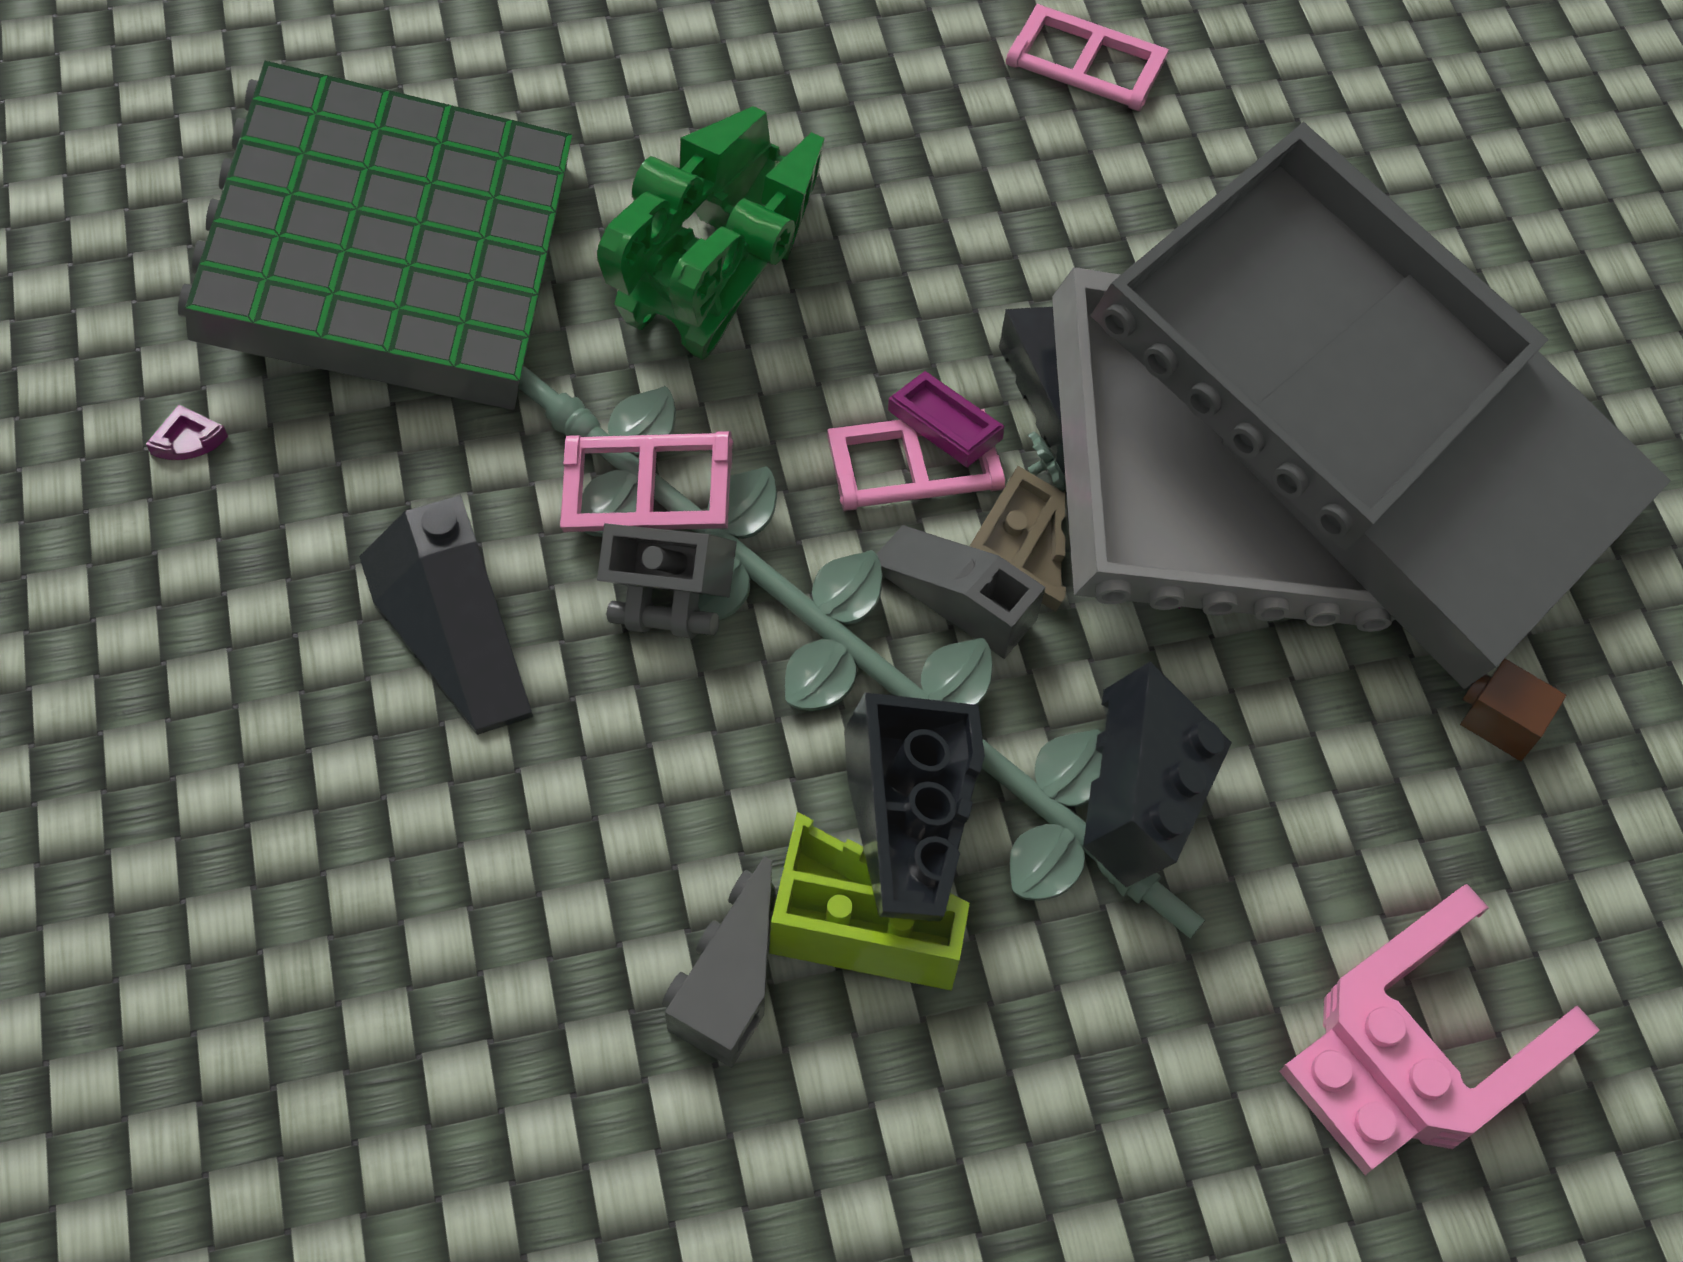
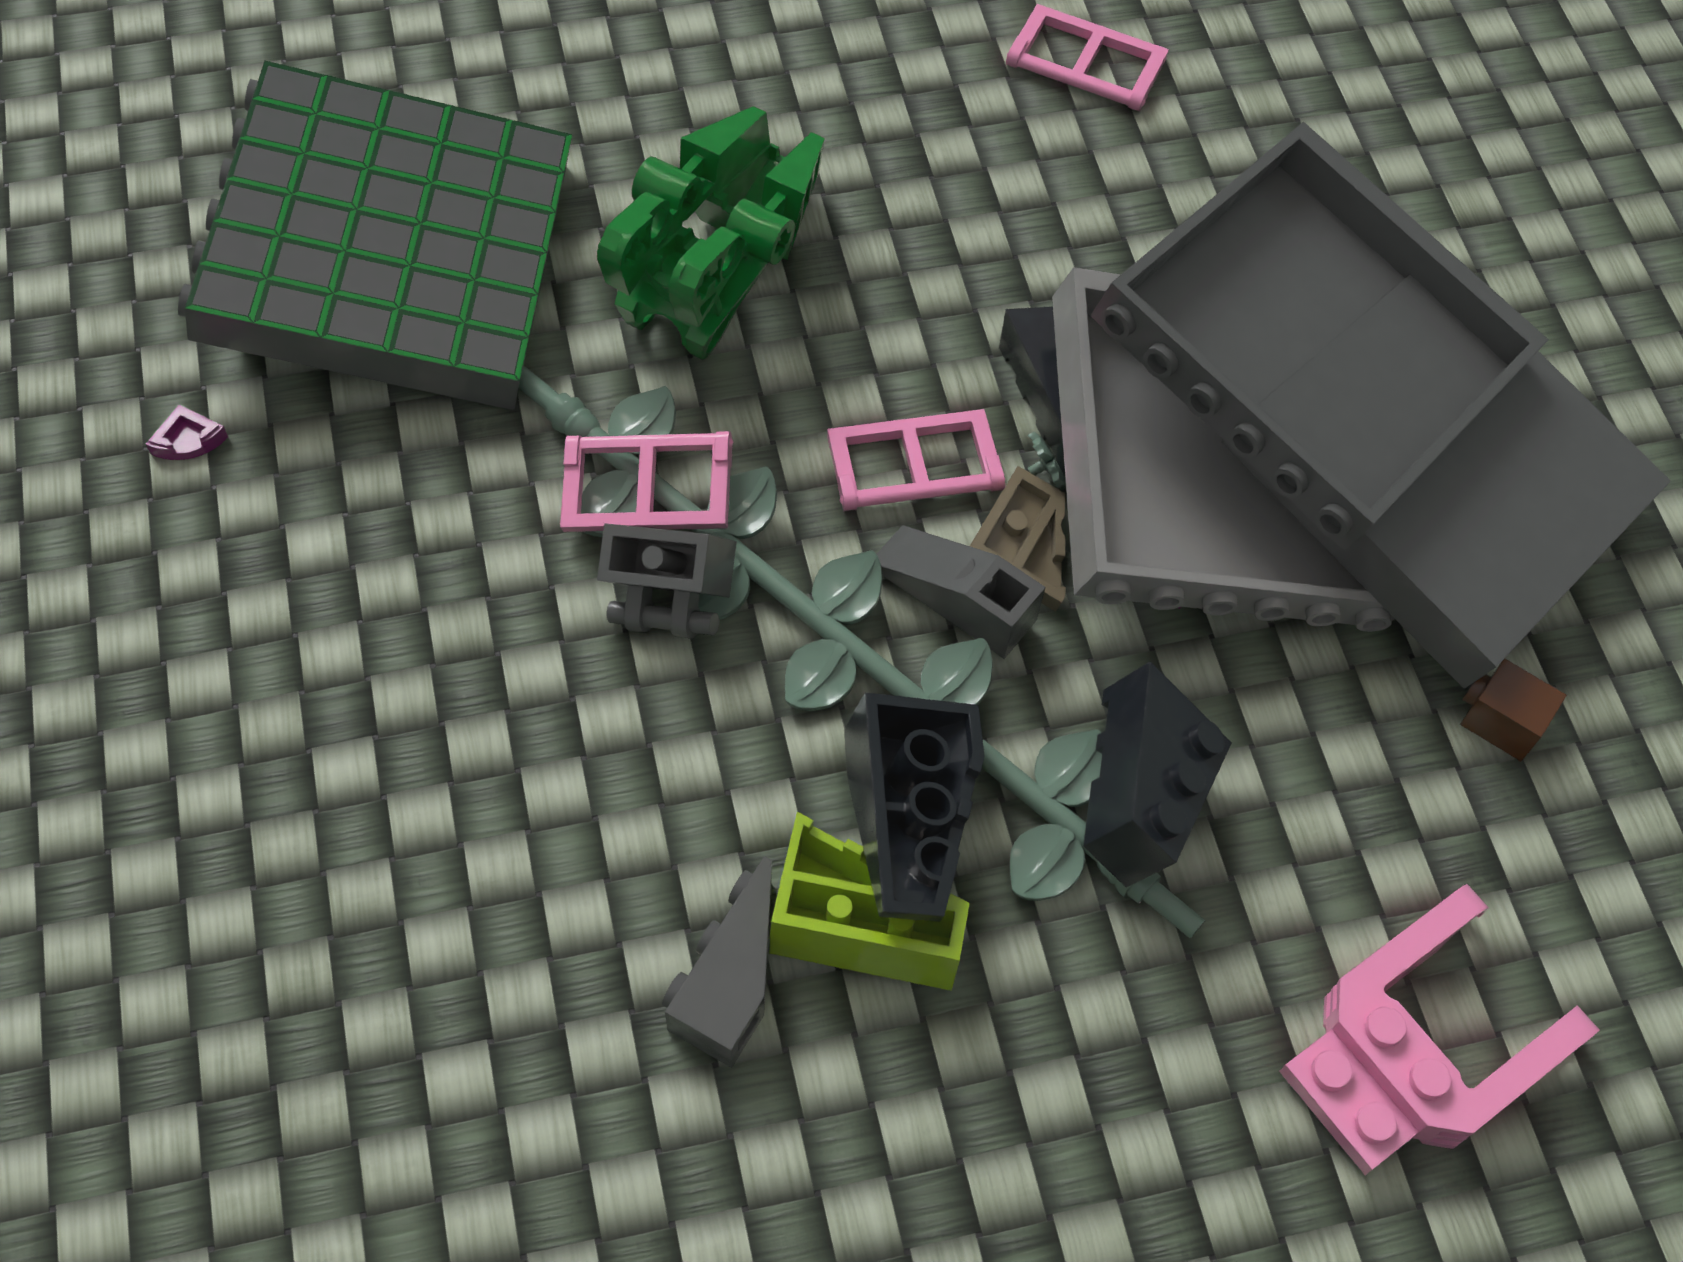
(440, 601): black wedge -> none
(946, 418): magenta tile -> none

